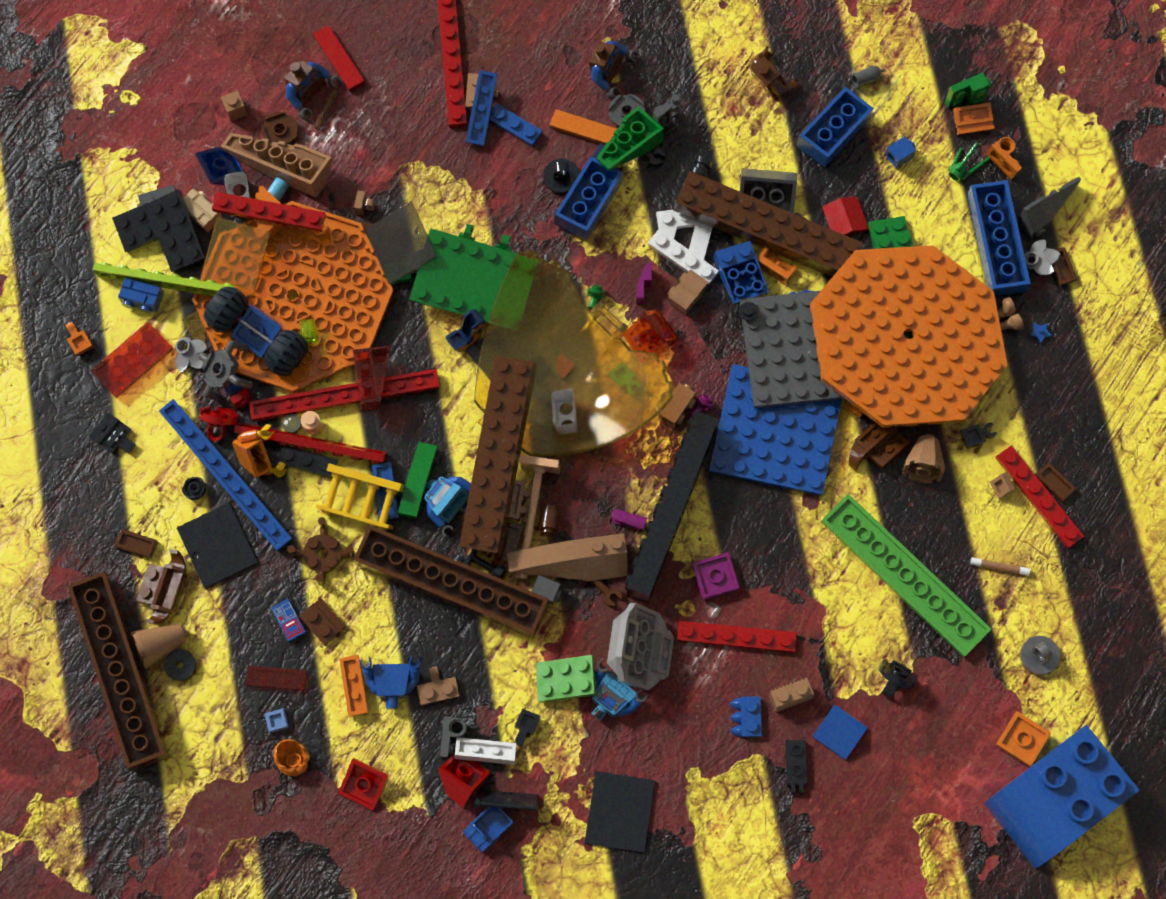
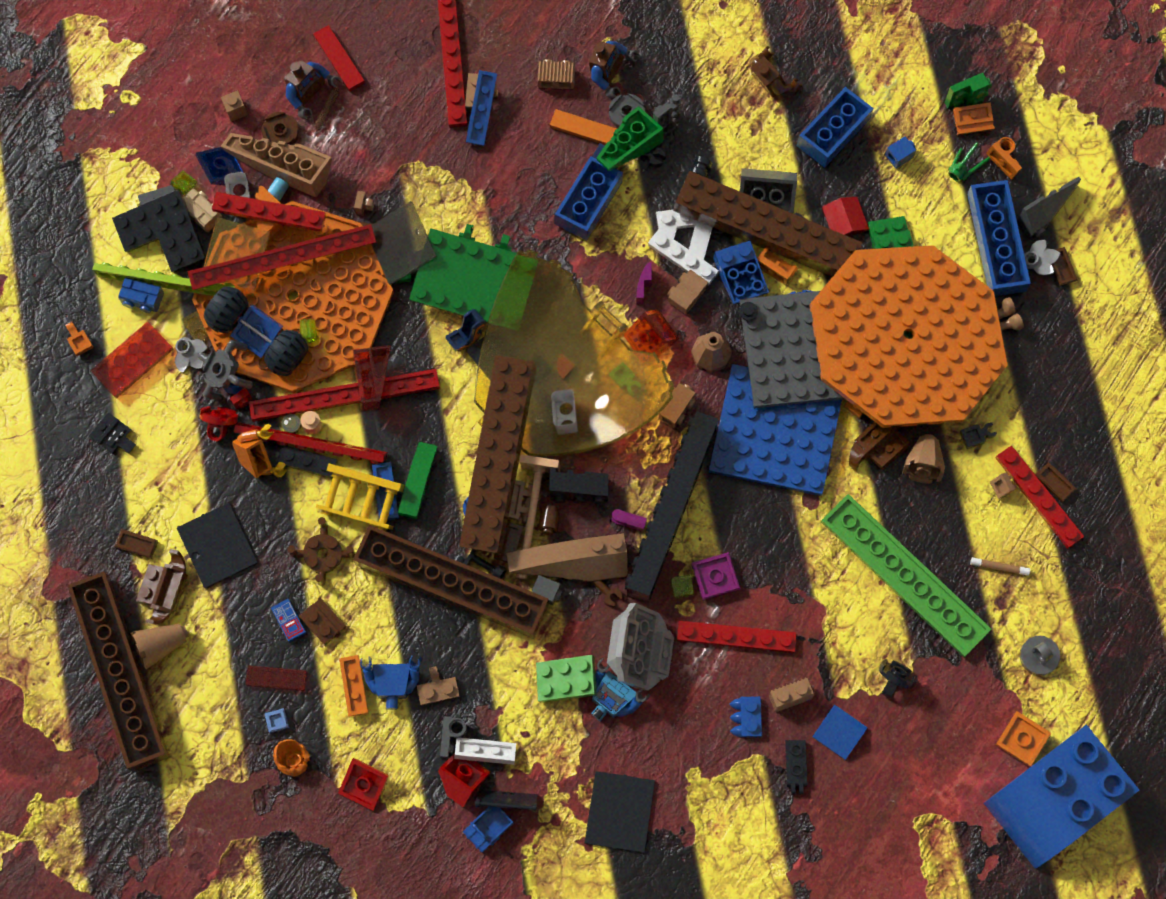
(183, 182): none -> clear neon green plate
(189, 665): black piece -> none
(194, 482): black plate -> none
(225, 475): blue plate -> none
(281, 257): none -> red plate
(446, 499): torso -> none
(515, 125): blue plate -> none
(526, 724): black plate -> none
(556, 74): none -> medium nougat brick
(560, 176): black tile -> none
(578, 487): none -> black wedge
(595, 292): green plate -> none
(682, 586): none -> clear neon green plate
(704, 403): magenta plate -> none
(711, 352): none -> medium nougat cone
(867, 76): dark grey piece -> none
(1040, 332): blue piece -> none

